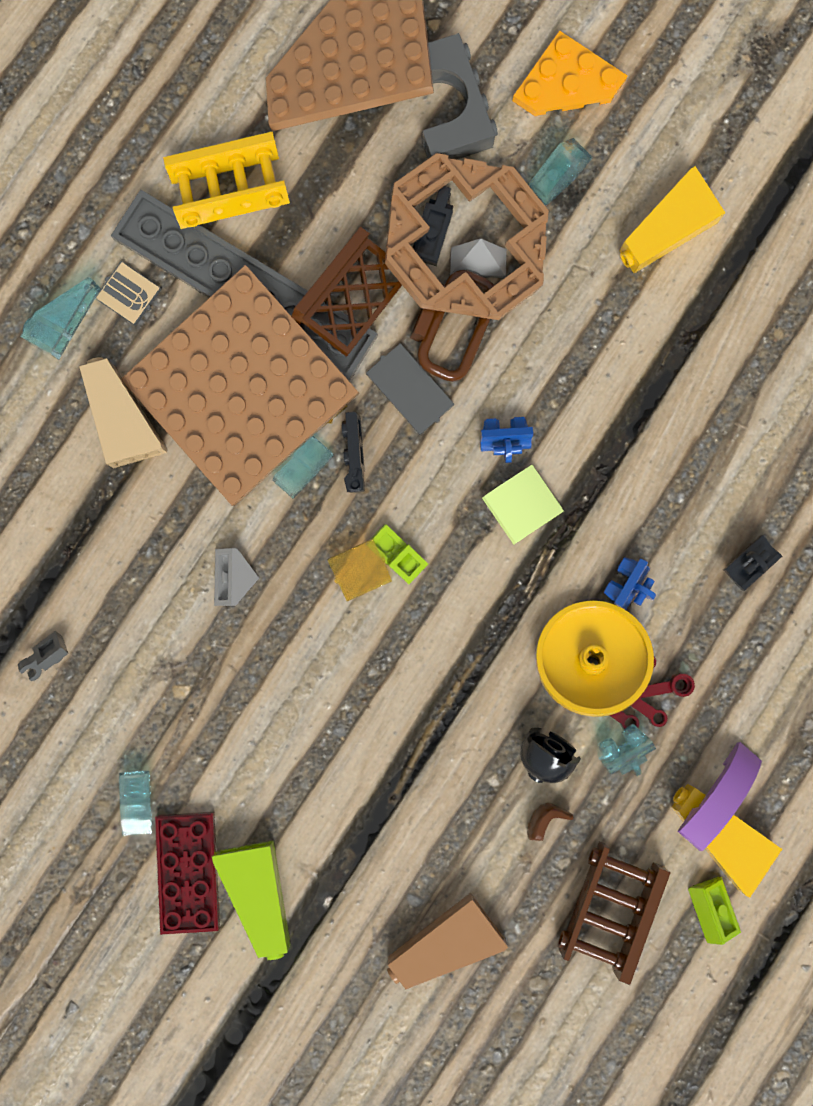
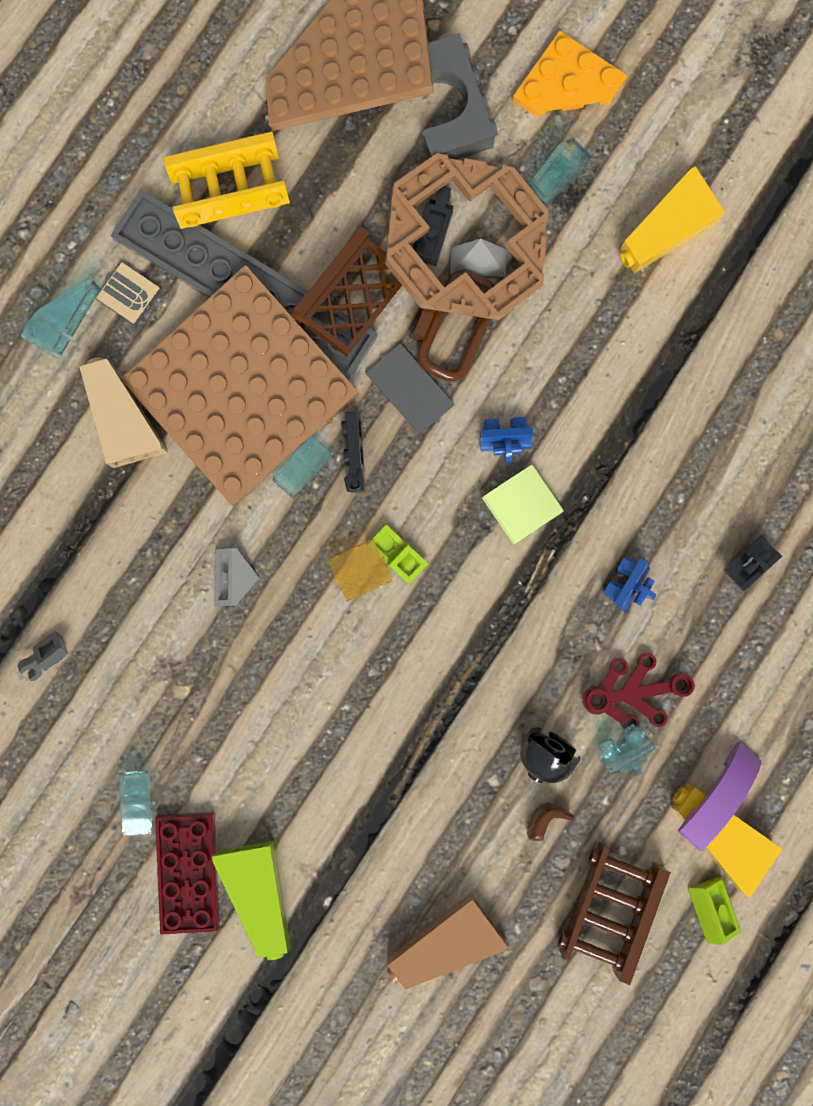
(601, 633): yellow dish -> none

